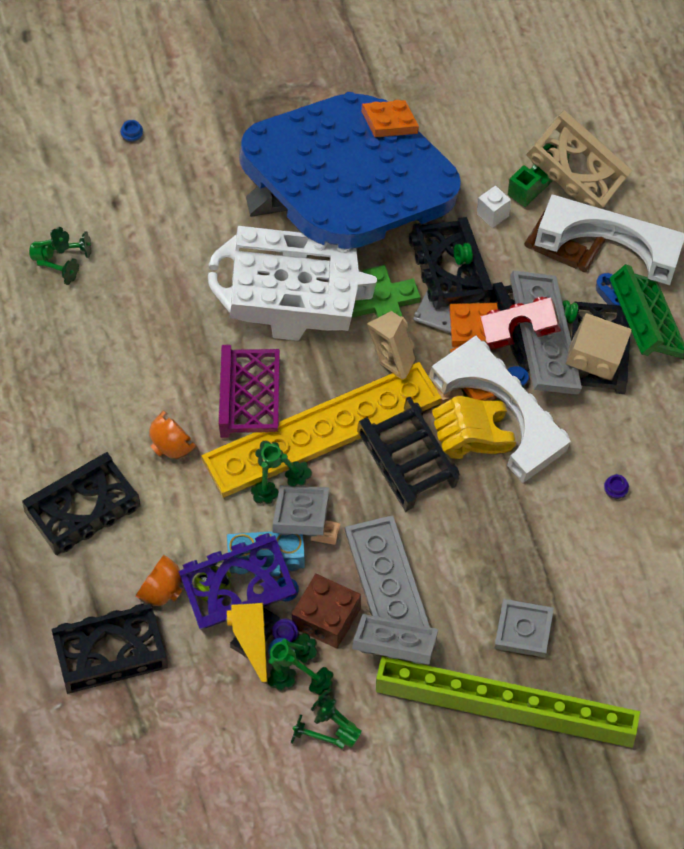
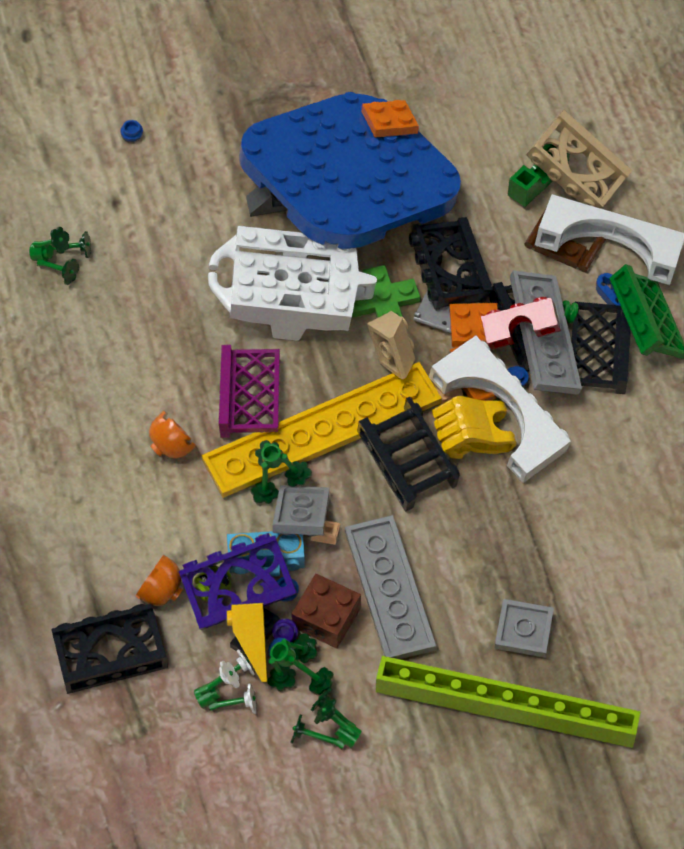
(86, 526): black fence -> none
(209, 693): none -> plant
(395, 639): light grey plate -> none
(463, 253): green bush -> none
(493, 206): white brick -> none
(598, 346): tan slope -> none
(616, 486): dark purple plate -> none

